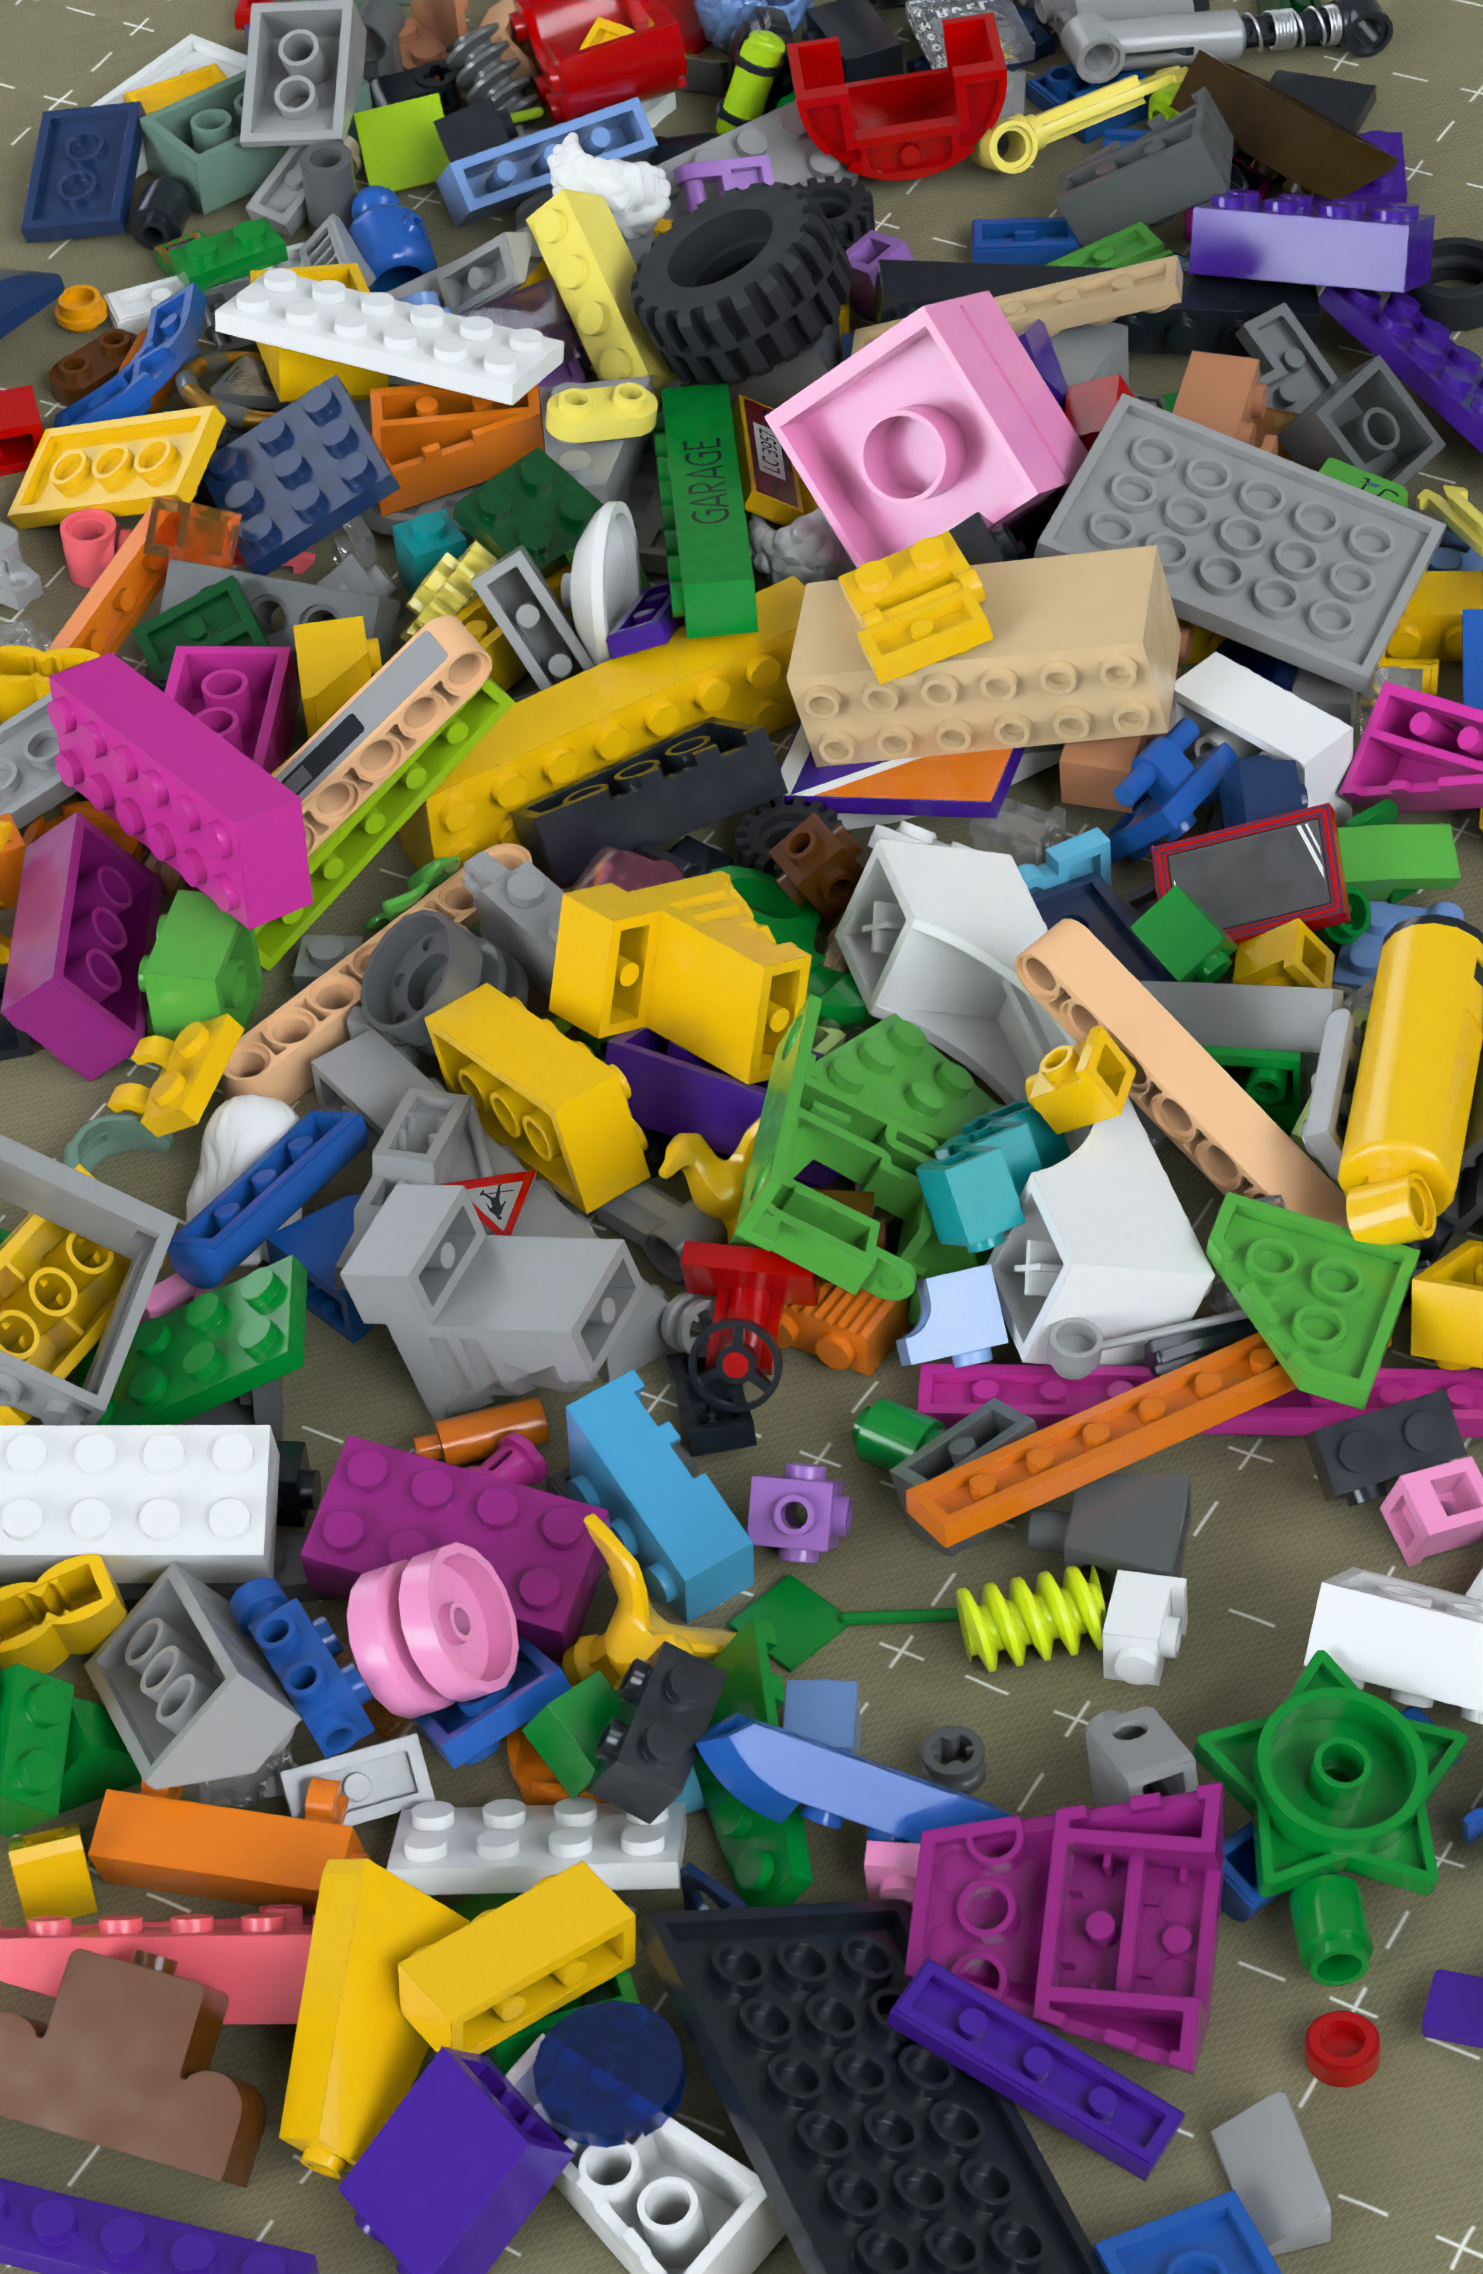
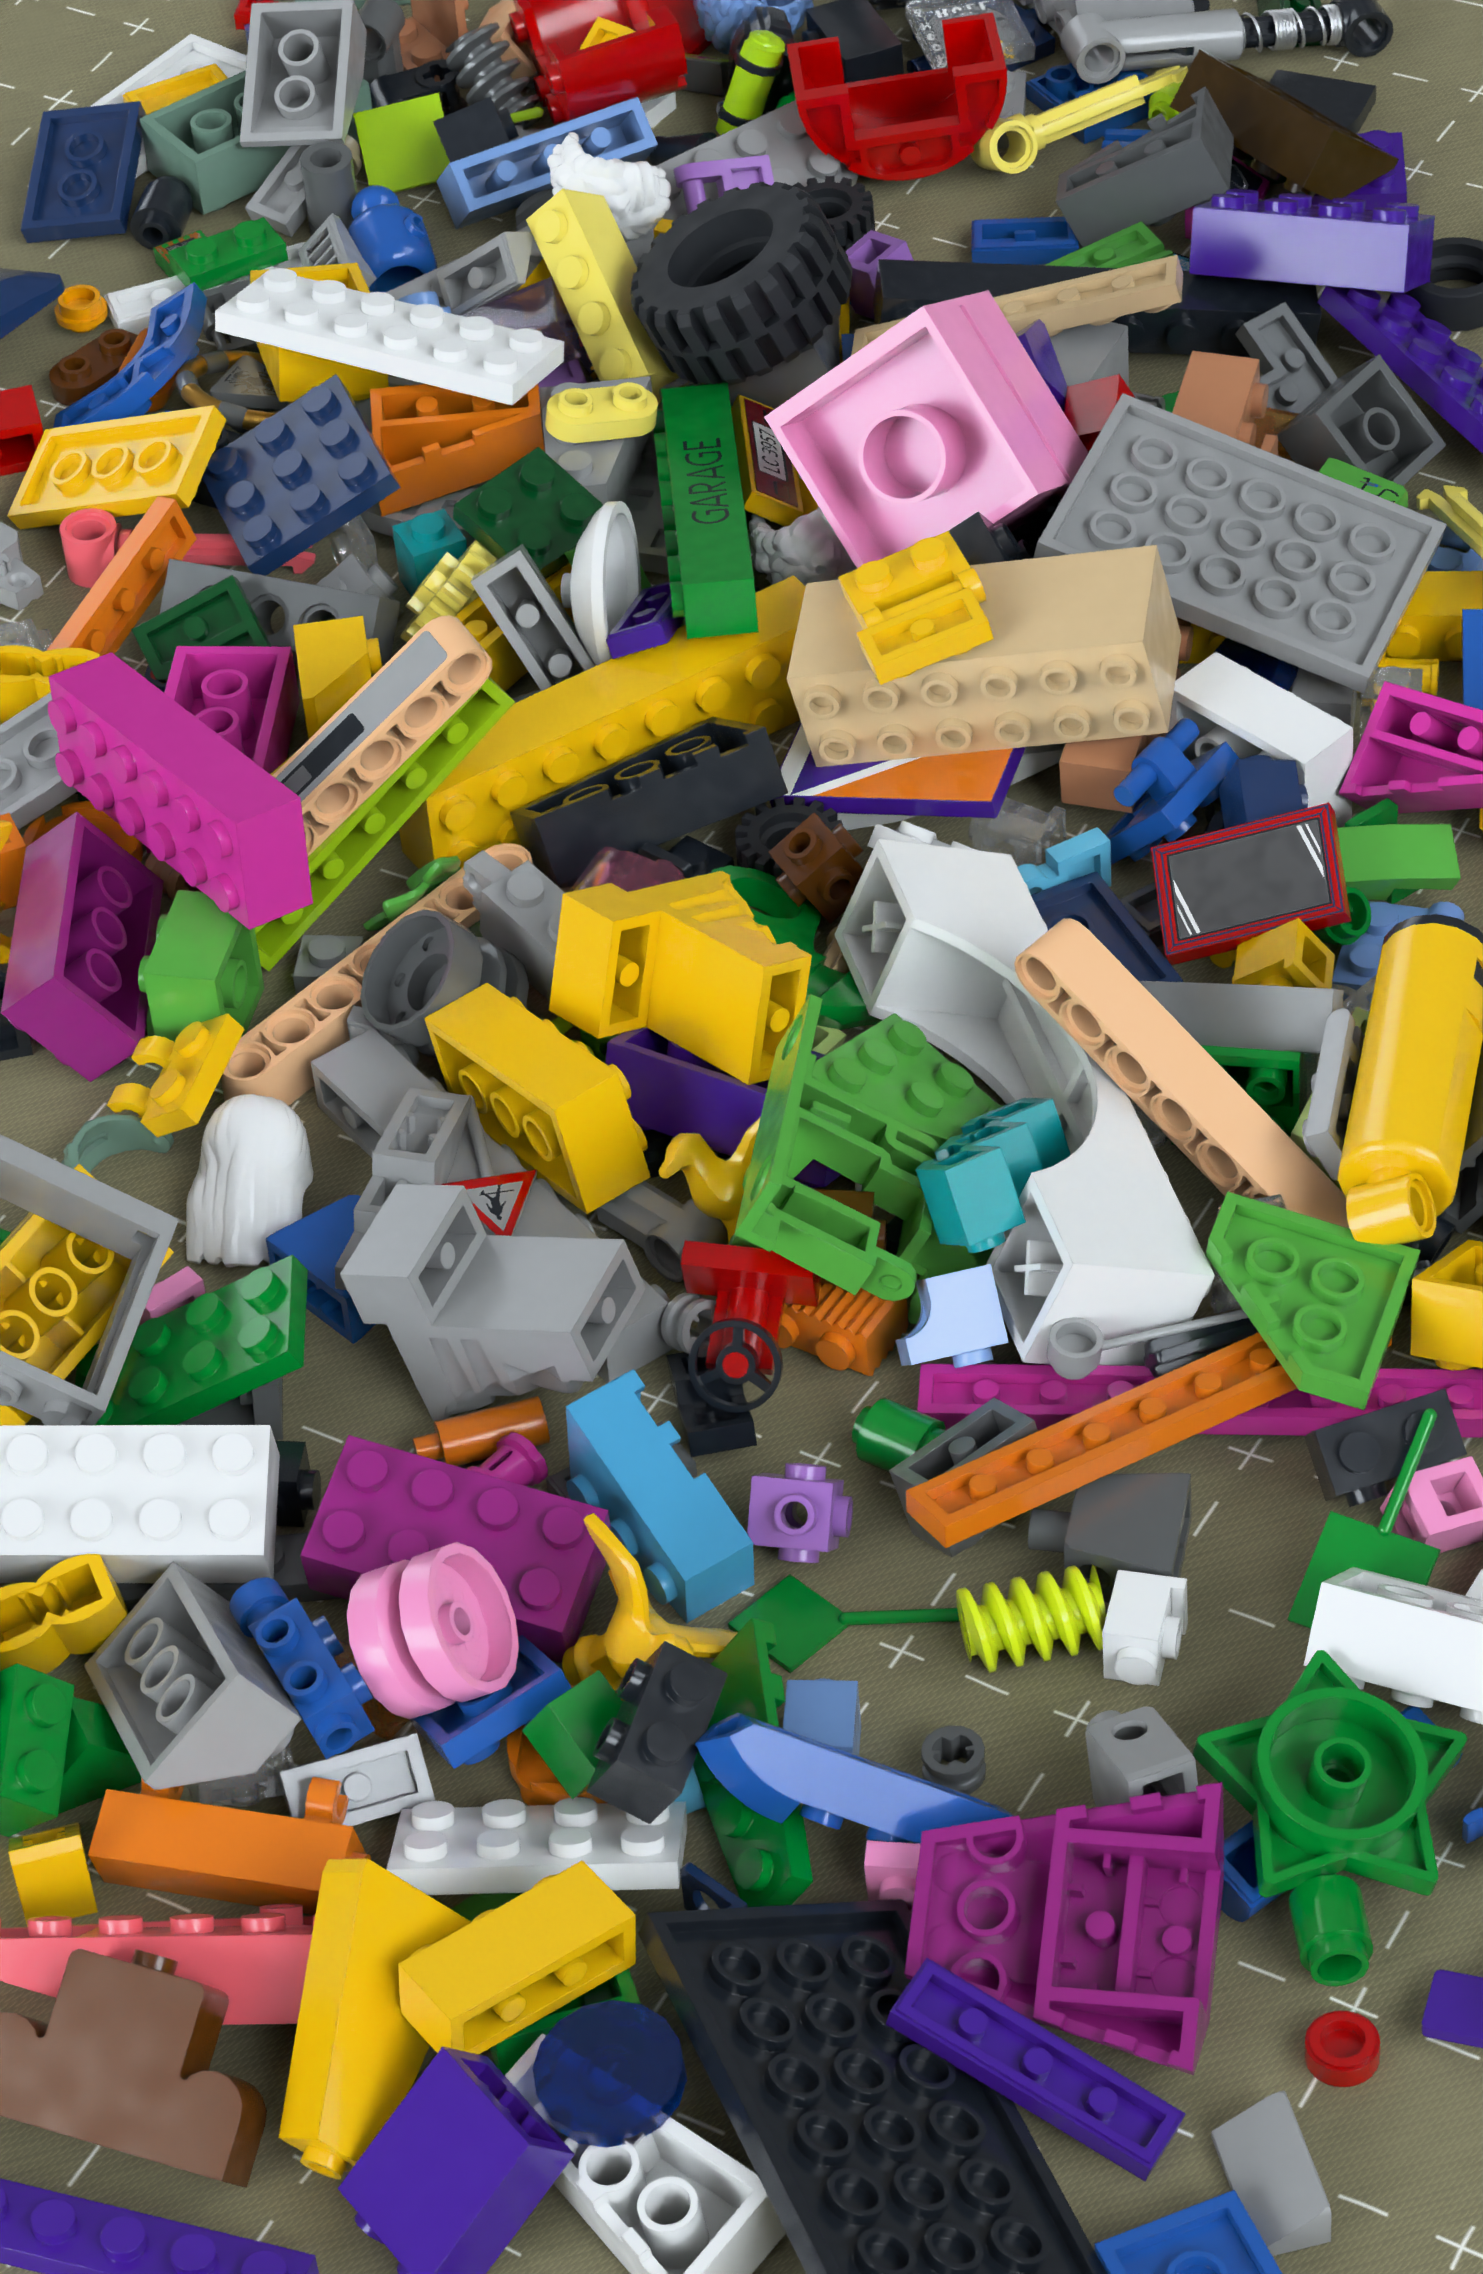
(192, 533): clear orange brick -> none
(266, 1196): blue brick -> none
(1081, 1083): yellow brick -> none
(1185, 938): green brick -> none
(1371, 1548): none -> green piece

